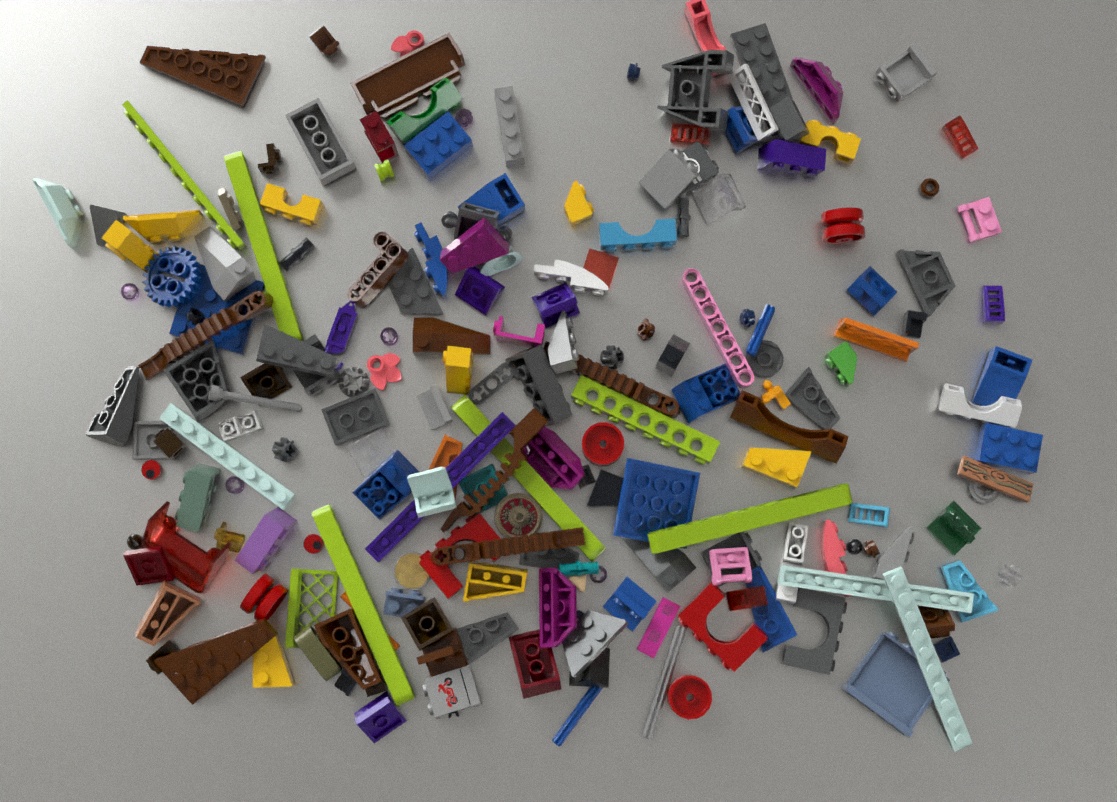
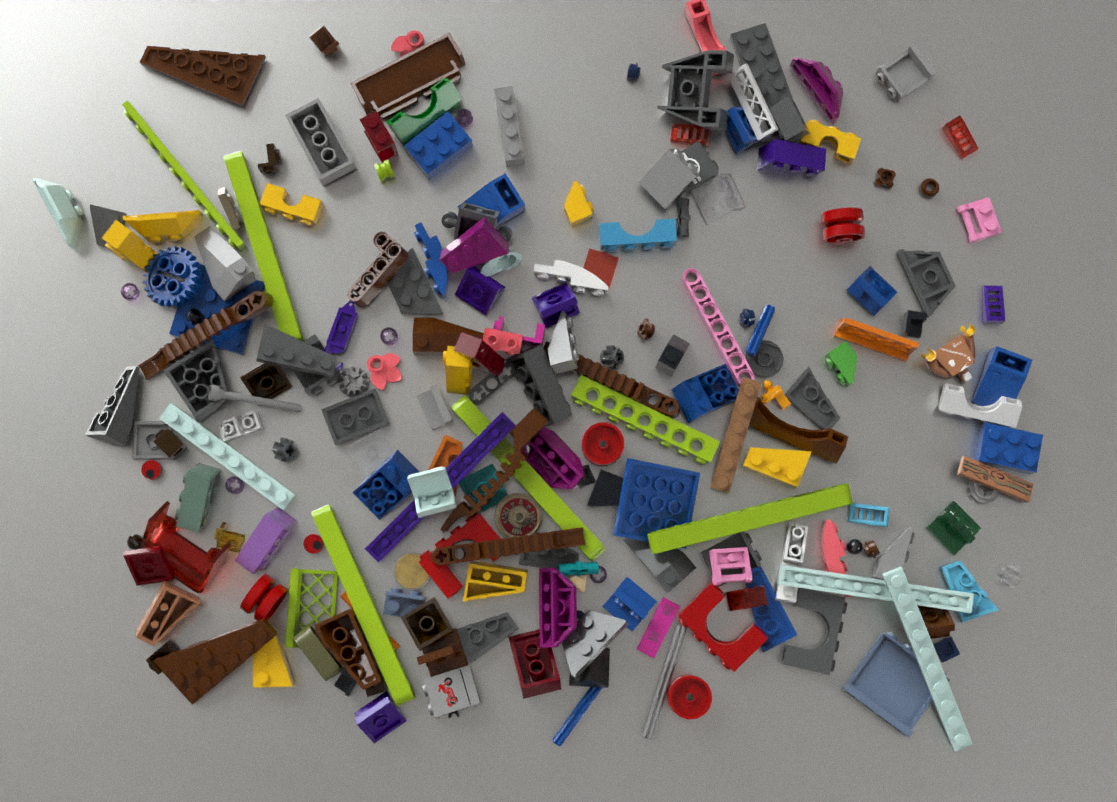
(296, 254): black pin -> none
(481, 354): none -> dark red arch
(503, 341): none -> coral bracket
(735, 434): none -> medium nougat plate
(890, 174): none -> reddish brown plate
(954, 356): none -> nougat torso

